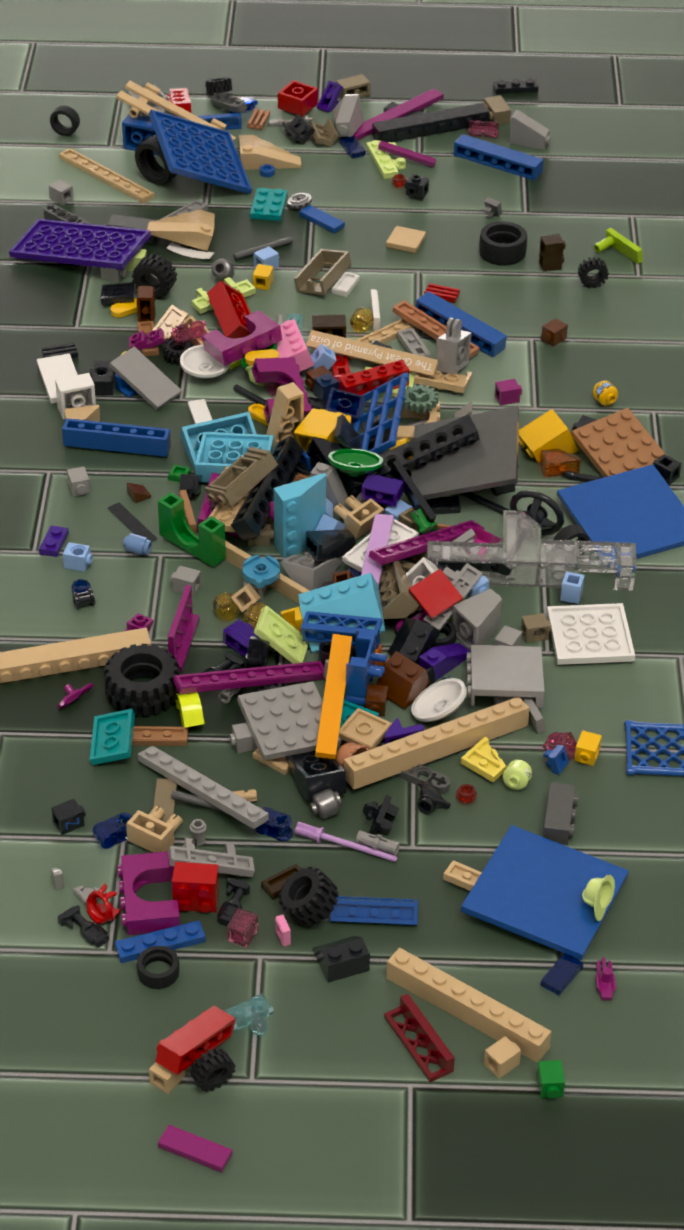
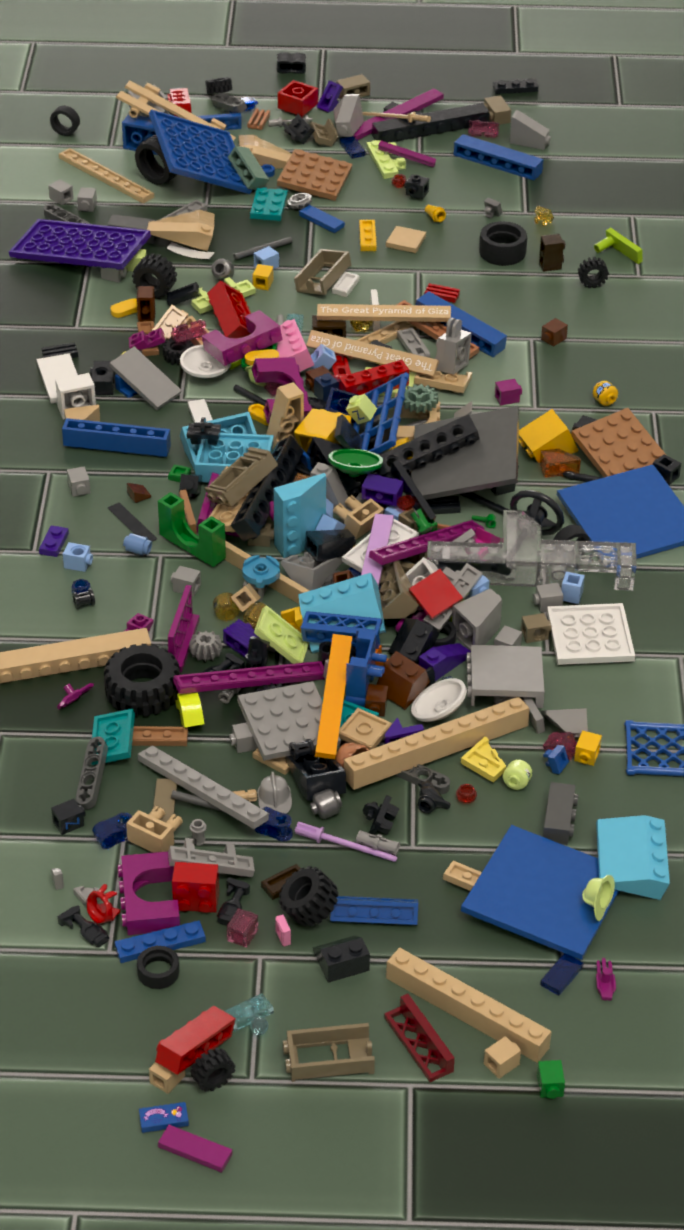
(87, 199): none -> light grey brick
(96, 772): none -> dark grey beam
(118, 293): black tile -> none
(161, 1116): none -> blue tile
(183, 294): none -> black tile
(203, 430): none -> black hips
(205, 645): none -> light grey gear
(248, 168): none -> sand green brick
(275, 793): none -> light grey piece
(291, 63): none -> black brick
(301, 749): none -> black bush
(314, 174): none -> medium nougat plate
(358, 1045): none -> dark tan door
(361, 408): none -> yellowish green brick
(367, 235): none -> yellow tile
(383, 312): none -> tan tile
(405, 502): none -> clear red plate
(411, 117): none -> tan sword
(436, 213): none -> yellow cone
(490, 520): none -> green hand
(543, 214): none -> clear yellow tile
(548, 595): none -> light grey brick
(568, 720): none -> light grey slope
(634, 854): none -> medium azure slope

